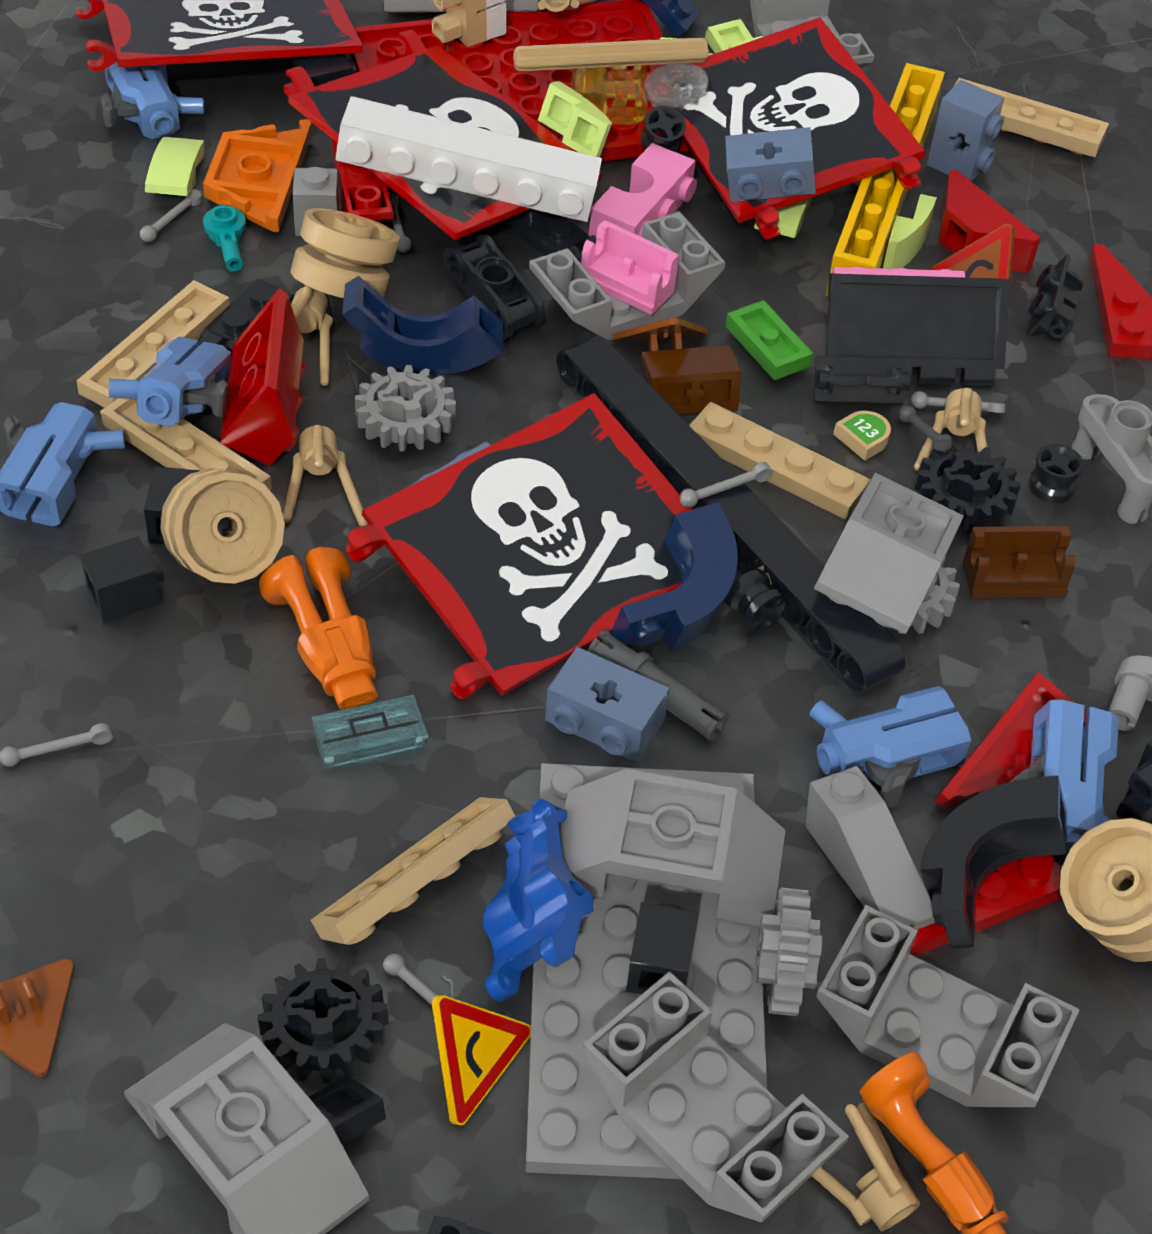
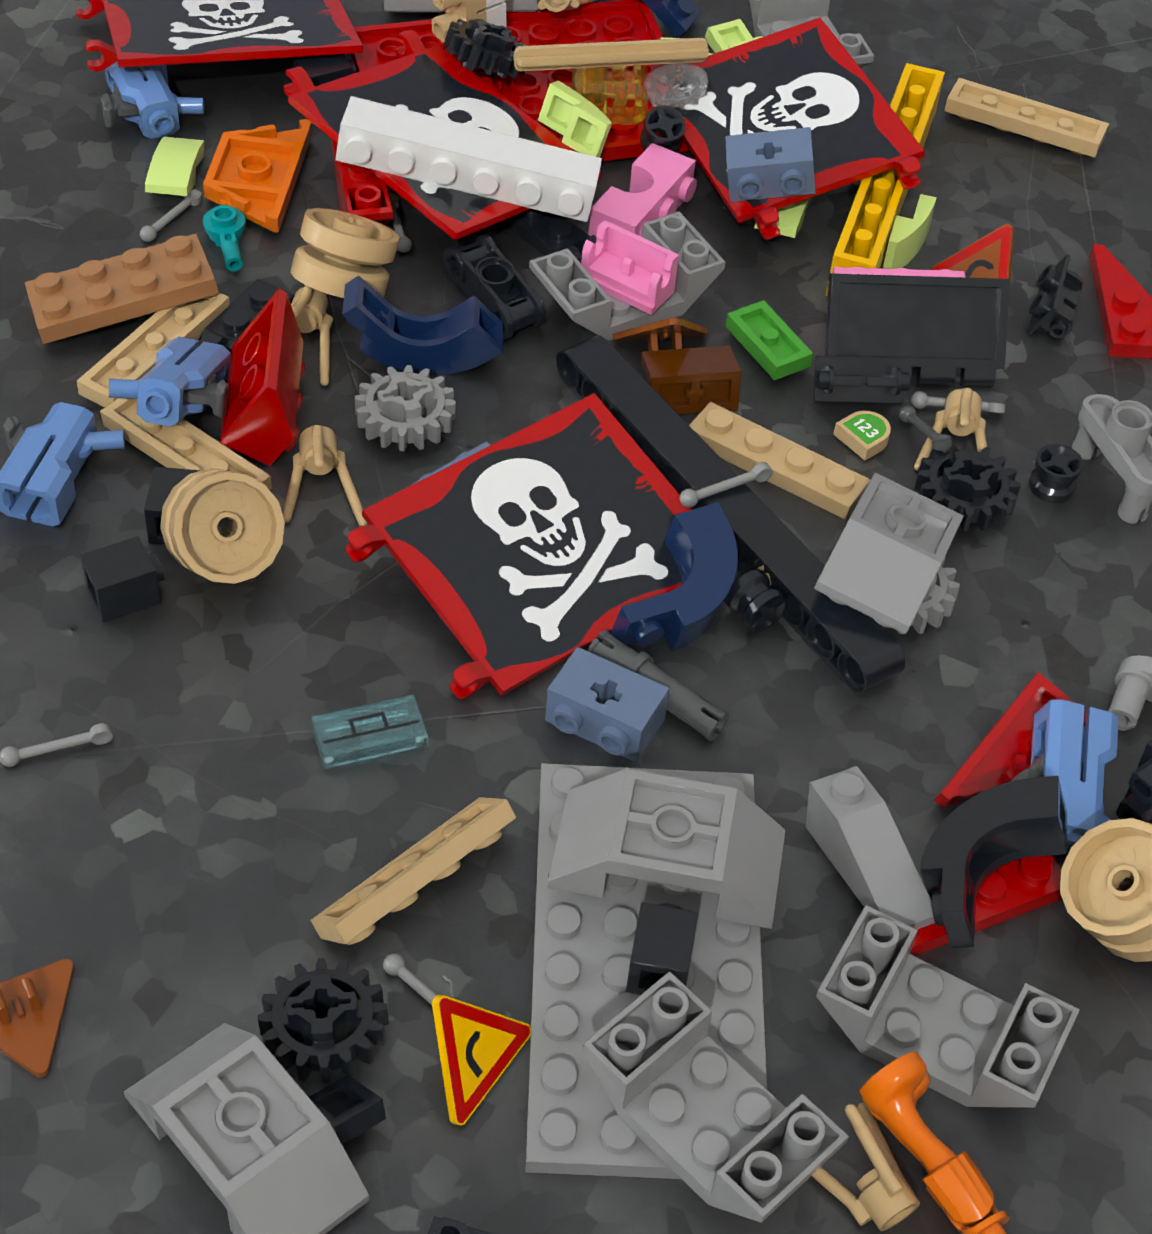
(120, 288): none -> medium nougat plate
(314, 189): light grey brick -> none
(333, 650): orange piece -> none
(483, 47): none -> black gear
(537, 905): blue animal -> none
(788, 951): light grey gear -> none
(894, 742): medium blue piece -> none
(966, 130): sand blue brick -> none
(972, 214): red slope -> none
(1018, 562): reddish brown hinge -> none

